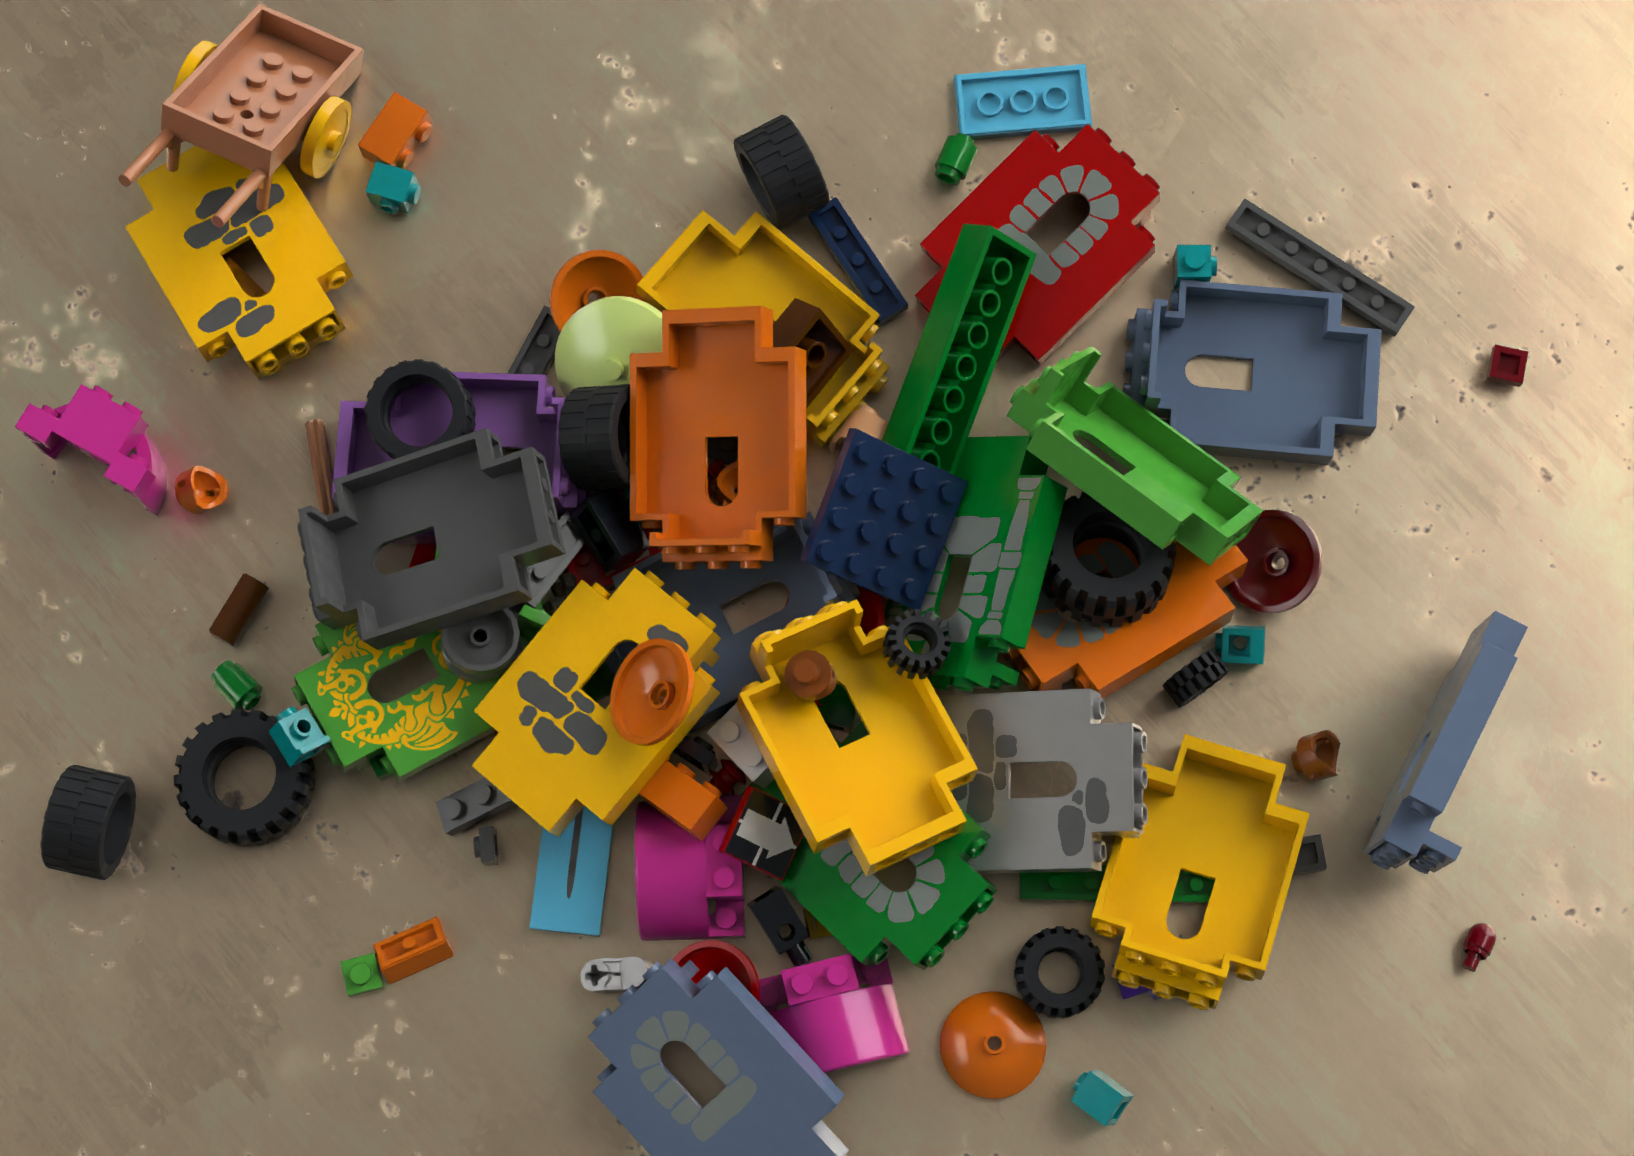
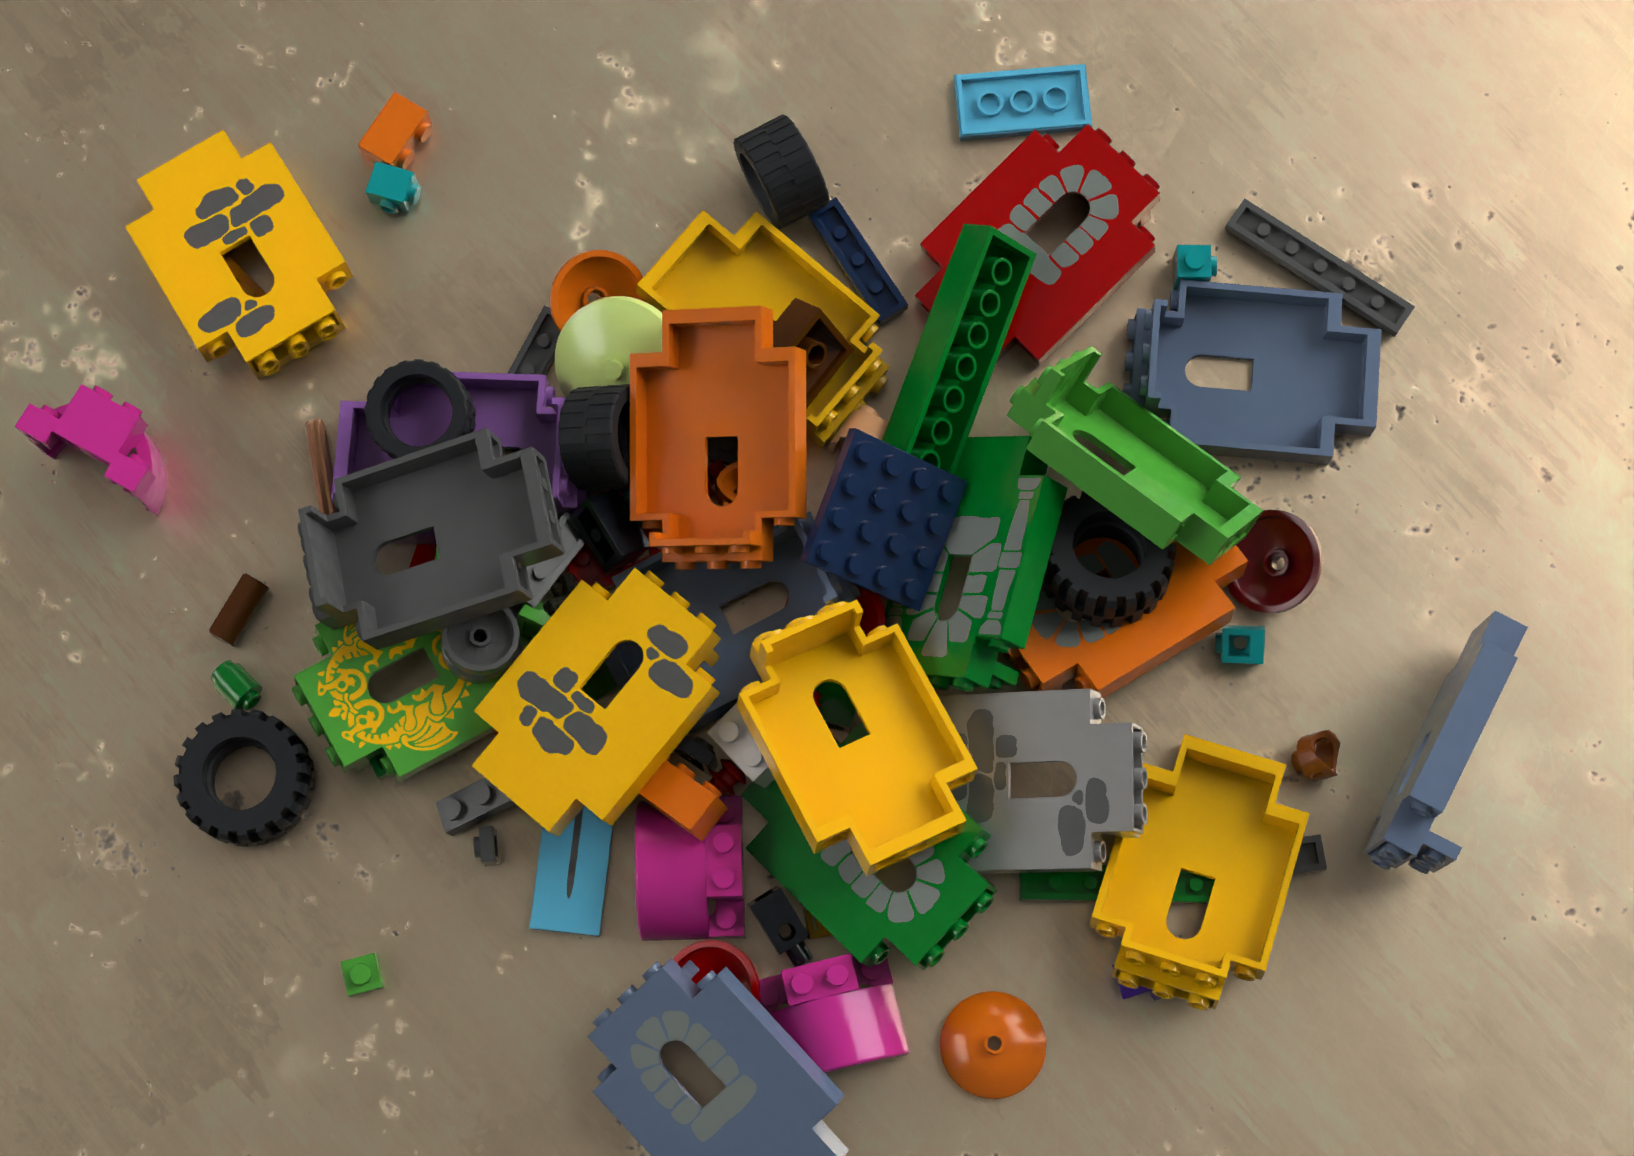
(88, 822): black tyre -> none
(197, 487): orange piece -> none
(257, 101): nougat piece -> none
(298, 735): teal brick -> none
(413, 950): orange slope -> none
(601, 977): light grey piece -> none
(652, 692): orange dish -> none
(763, 834): tile -> none
(810, 675): dark orange piece -> none
(923, 627): black tyre -> none
(955, 159): green brick -> none
(1087, 958): black tyre -> none
(1101, 1097): teal brick -> none
(1195, 678): black tyre -> none
(1478, 945): dark red cylinder -> none
(1507, 365): dark red plate -> none

